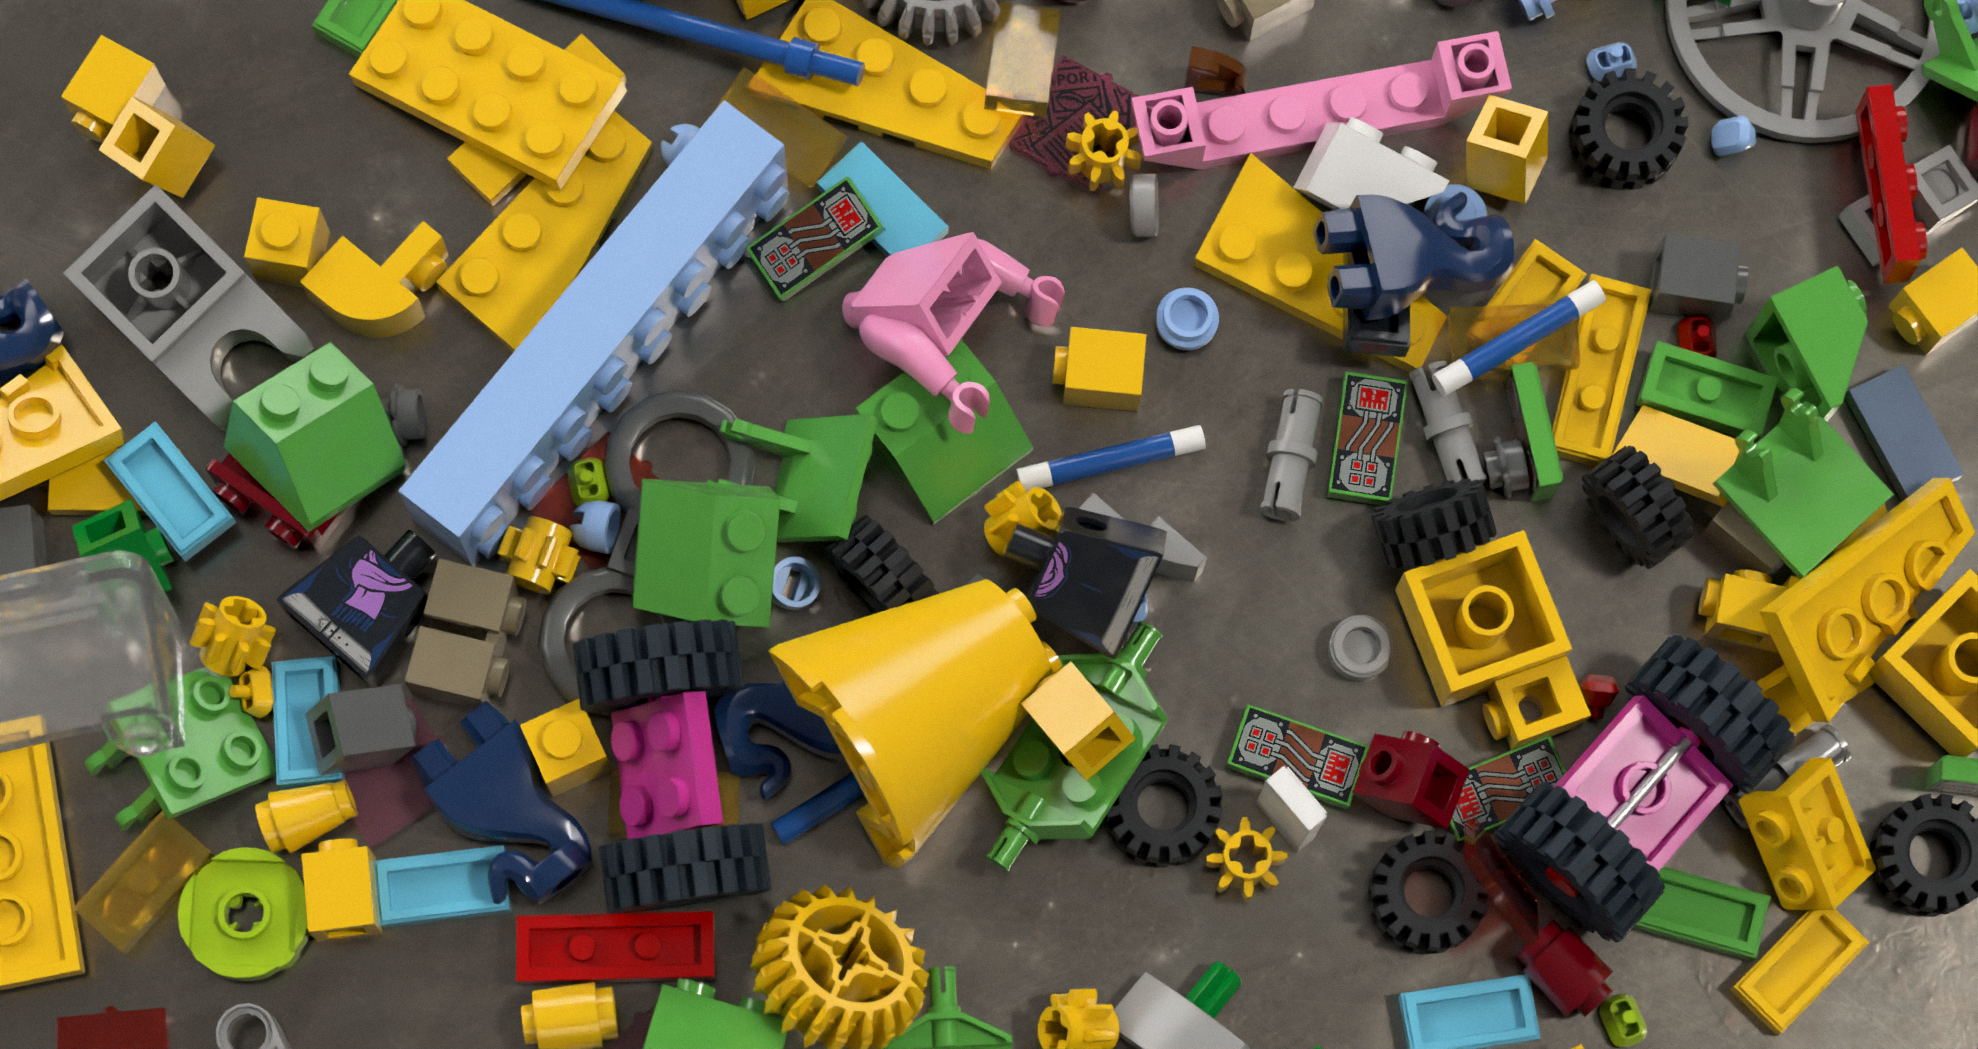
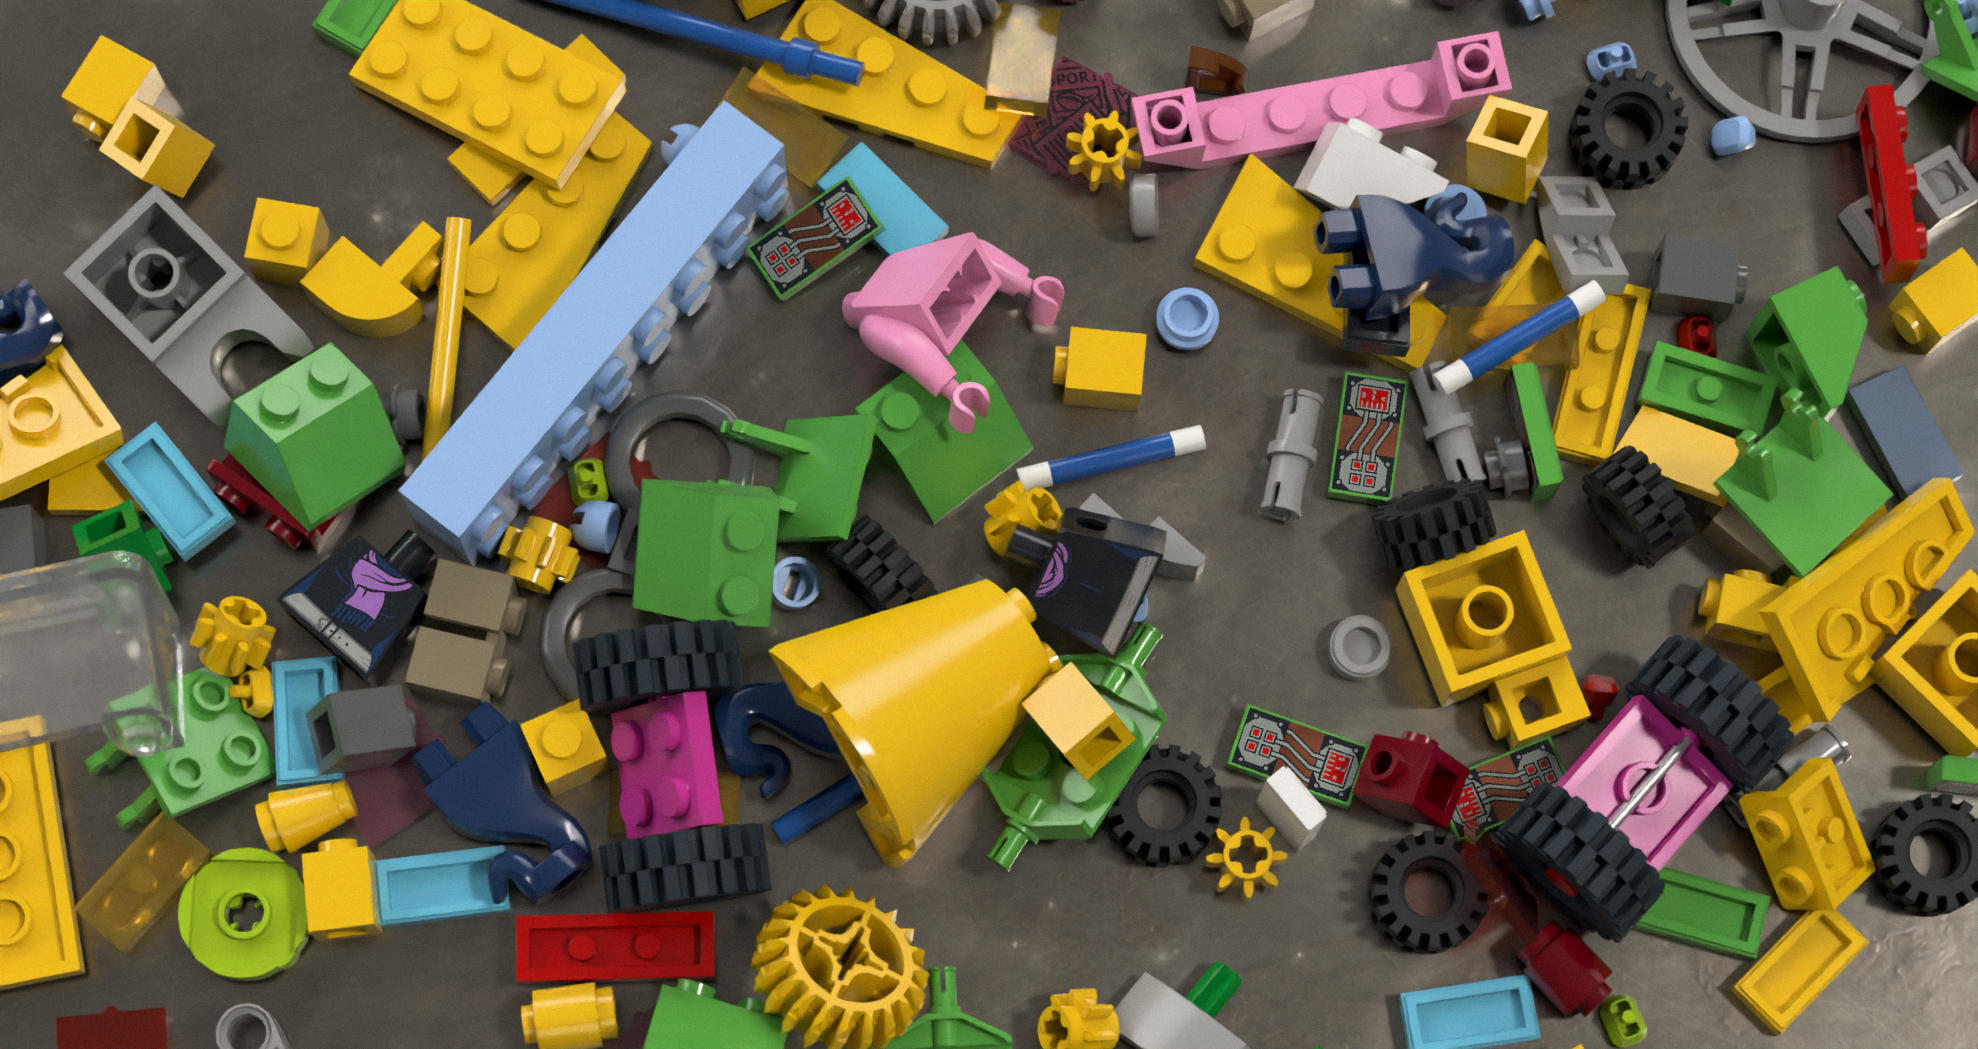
(447, 332): none -> yellow bar
(1577, 232): none -> light grey slope

